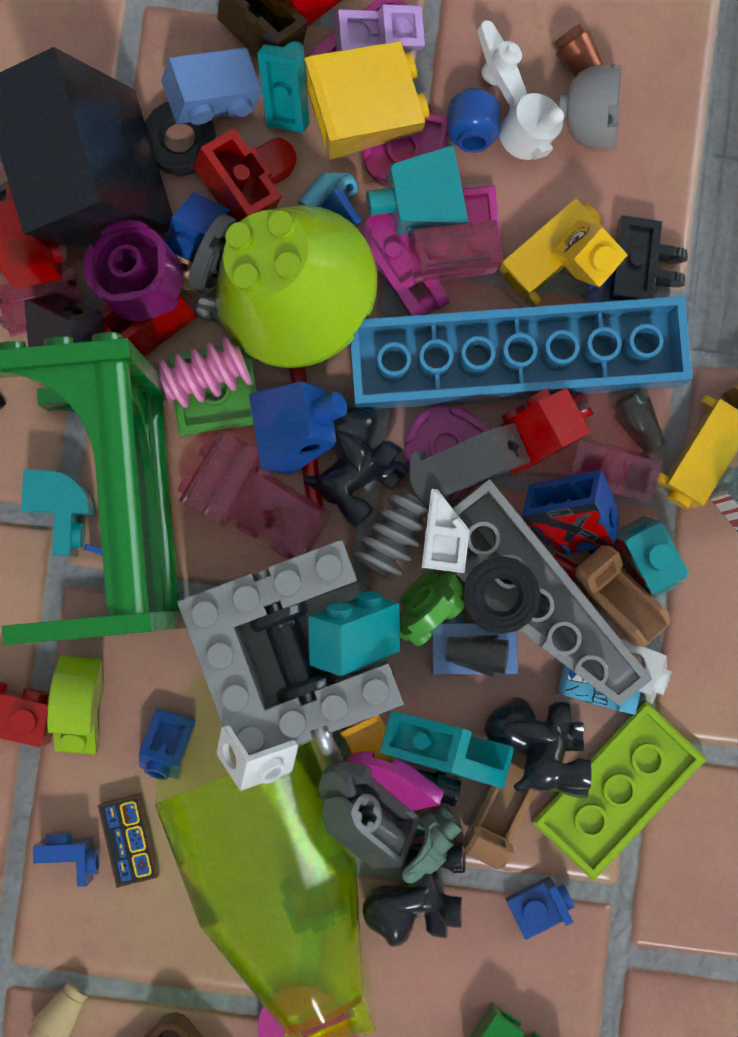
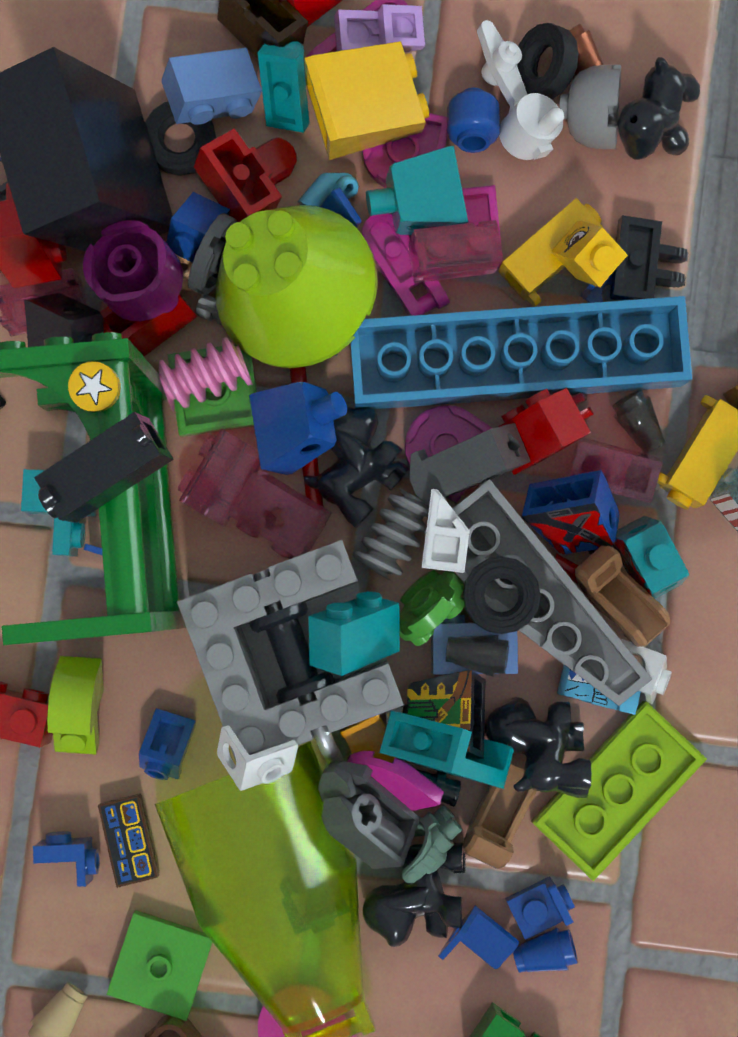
(94, 386): none -> yellow tile
(102, 469): none -> black brick
(160, 965): none -> bright green plate
(451, 700): none -> torso
(483, 937): none -> blue bracket
(546, 952): none -> blue cone
(563, 60): none -> black tyre
(656, 114): none -> black animal

